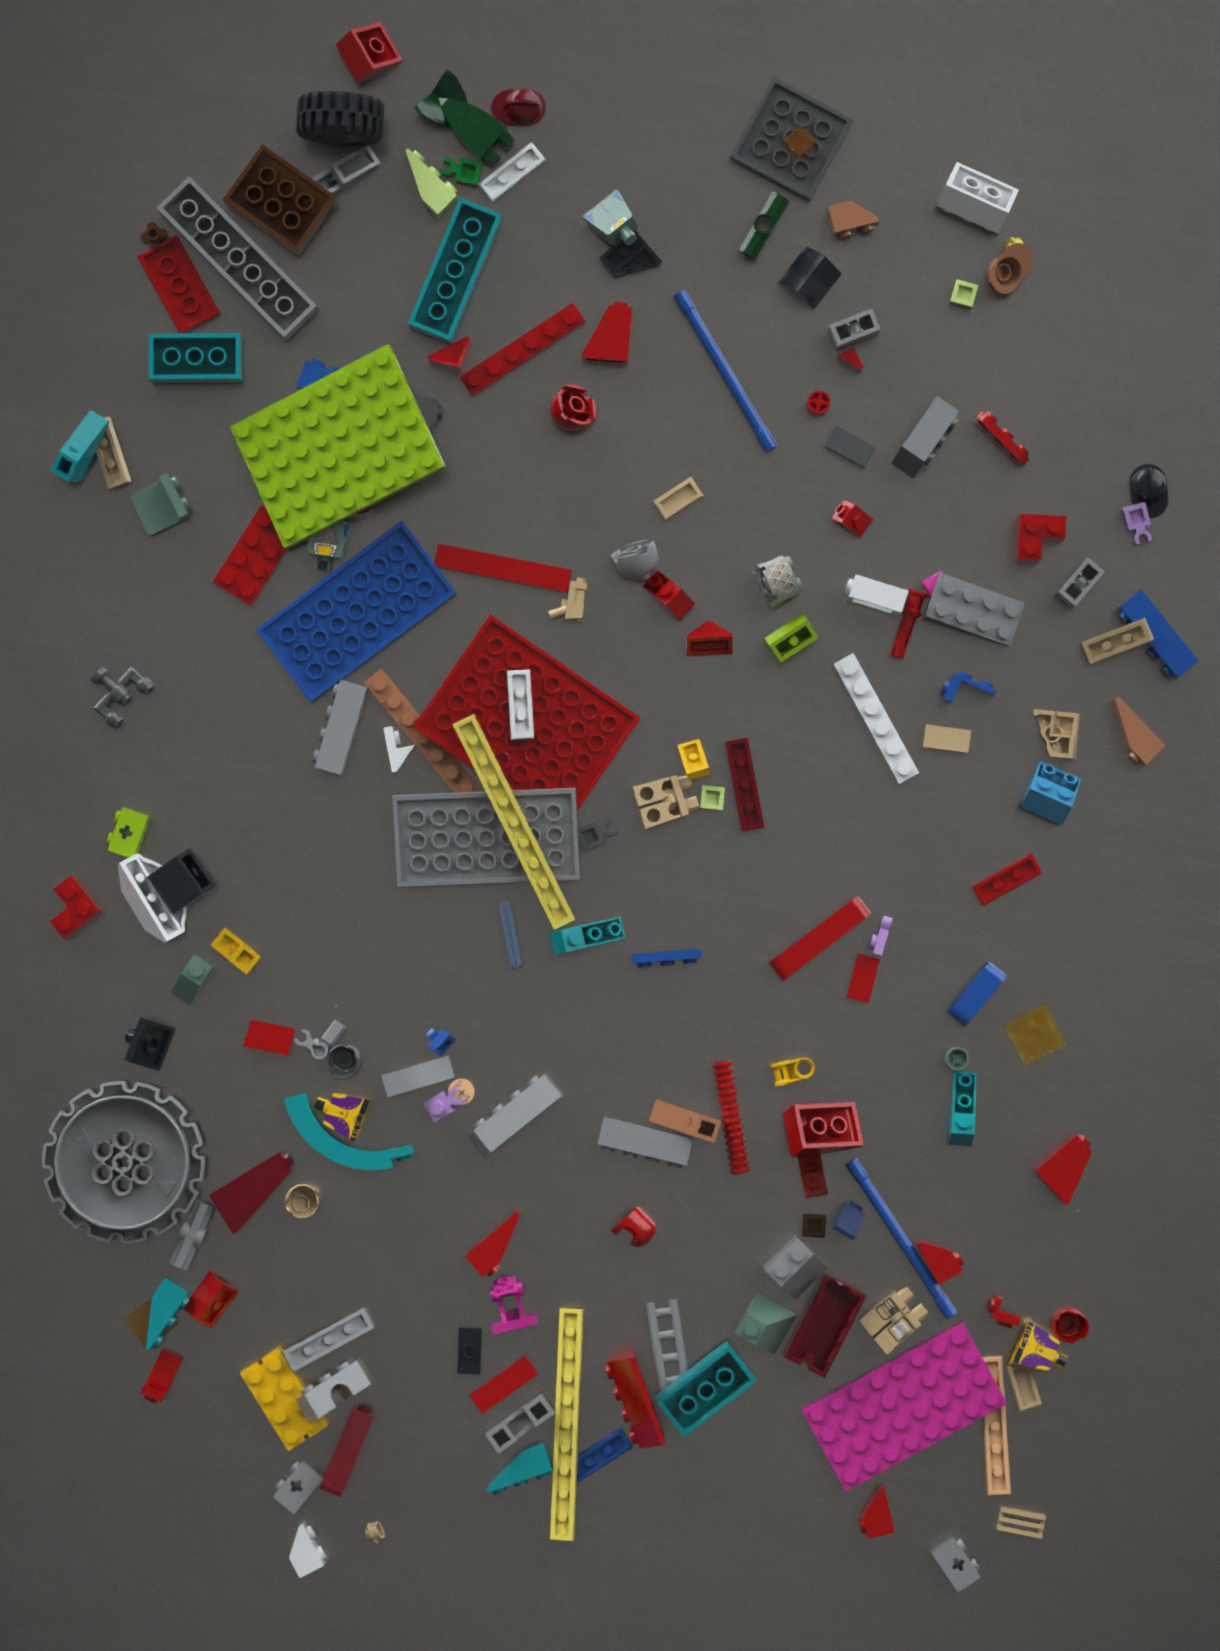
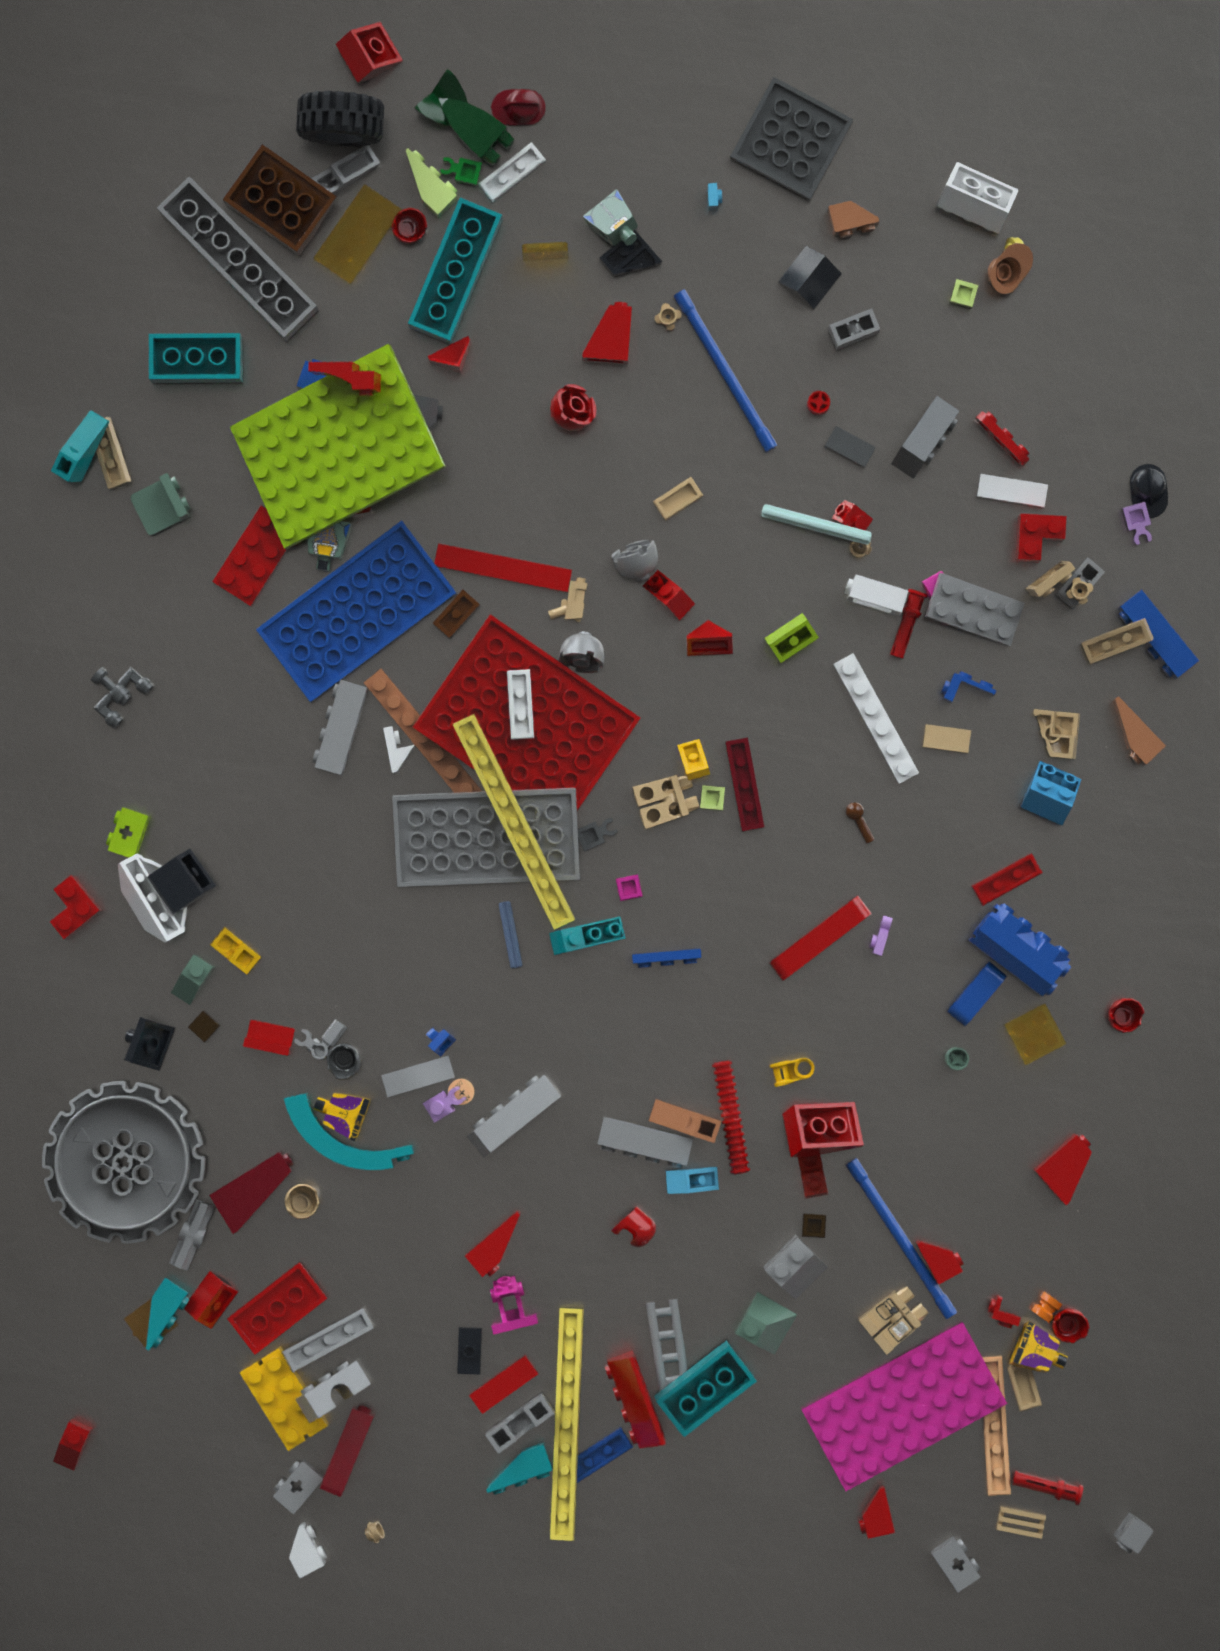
(72, 1444): none -> red slope
(153, 241): reddish brown plate -> none
(161, 1376): red bracket -> none
(179, 285): red tile -> none
(204, 1026): none -> dark brown tile
(277, 1308): none -> red plate
(357, 234): none -> clear yellow tile
(362, 381): none -> red slope
(409, 225): none -> red hair
(456, 613): none -> reddish brown plate
(522, 349): red plate -> none
(545, 251): none -> clear yellow tile
(583, 652): none -> light grey cylinder
(629, 887): none -> dark pink tile
(667, 310): none -> tan plate
(692, 1180): none -> medium azure slope
(714, 196): none -> medium azure plate
(757, 238): dark green piece -> none
(778, 580): light grey brick -> none
(799, 141): clear orange plate -> none
(816, 524): none -> light aqua axle
(824, 1325): dark red piece -> none
(848, 1220): dark blue slope -> none
(852, 359): red slope -> none
(855, 812): none -> reddish brown bar
(858, 551): none -> tan plate
(863, 978): red tile -> none
(962, 1109): teal slope -> none
(1012, 490): none -> white tile
(1021, 950): none -> blue brick
(1044, 585): none -> tan plate
(1046, 1307): none -> orange wheel
(1059, 1493): none -> red pin
(1078, 584): none -> tan plate
(1125, 1015): none -> red hair
(1132, 1534): none -> light grey brick

